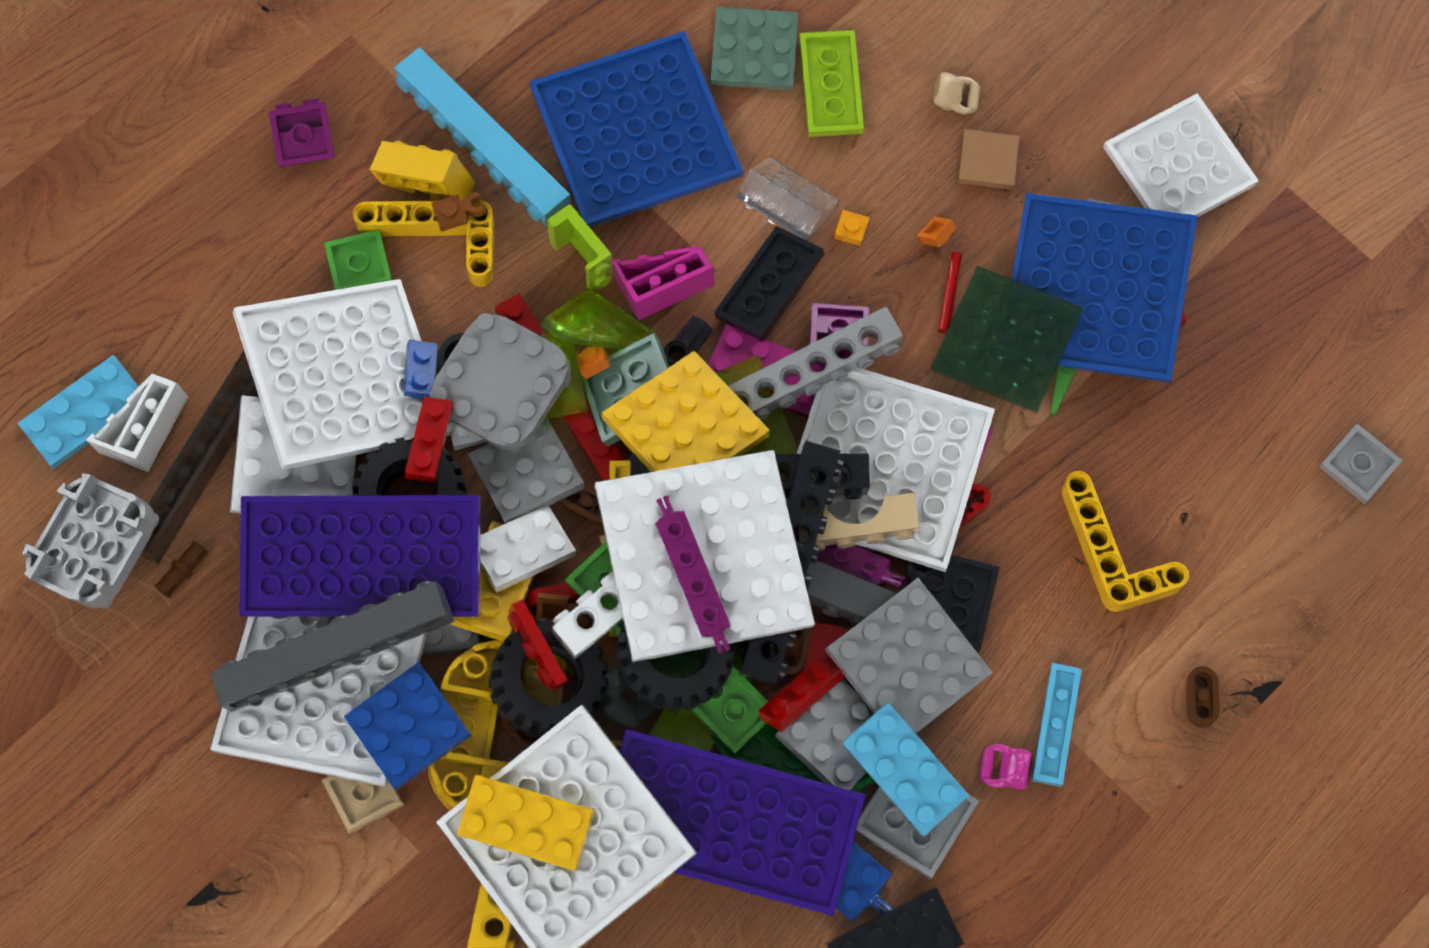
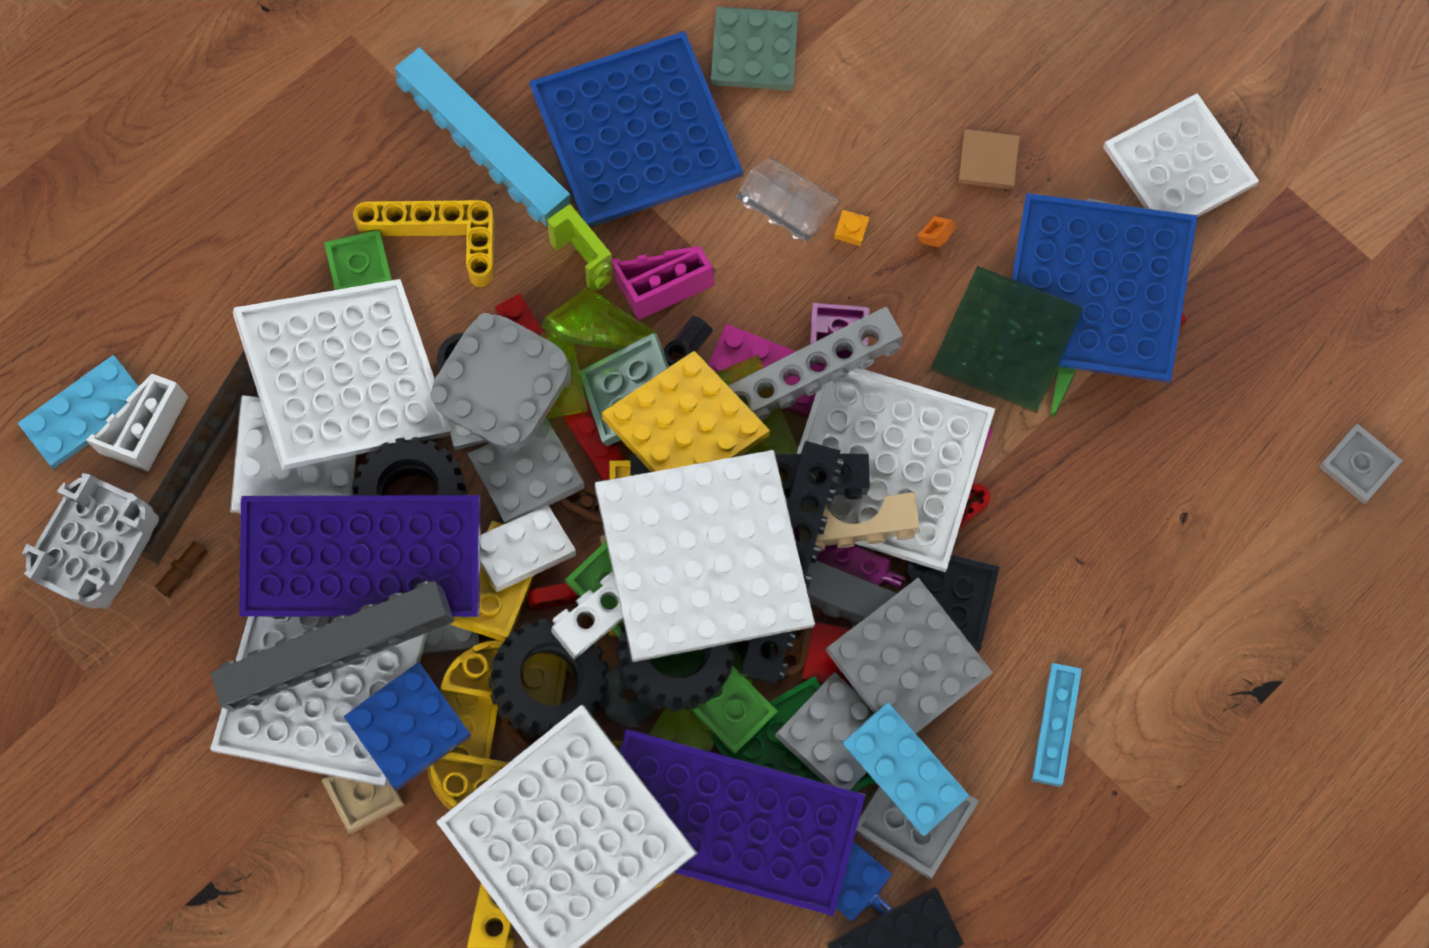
(301, 133): magenta plate -> none
(419, 368): plate -> none
(422, 170): yellow wedge -> none
(429, 439): red plate -> none
(452, 211): dark orange plate -> none
(526, 822): yellow plate -> none
(536, 646): red plate -> none
(552, 605): dark orange plate -> none
(592, 361): orange plate -> none
(693, 574): magenta plate -> none
(769, 283): black plate -> none
(800, 694): red plate -> none
(831, 83): lime plate -> none
(949, 93): tan piece -> none
(950, 292): red bar -> none
(1013, 770): dark pink piece -> none
(1109, 553): yellow beam -> none
(1204, 698): reddish brown plate -> none

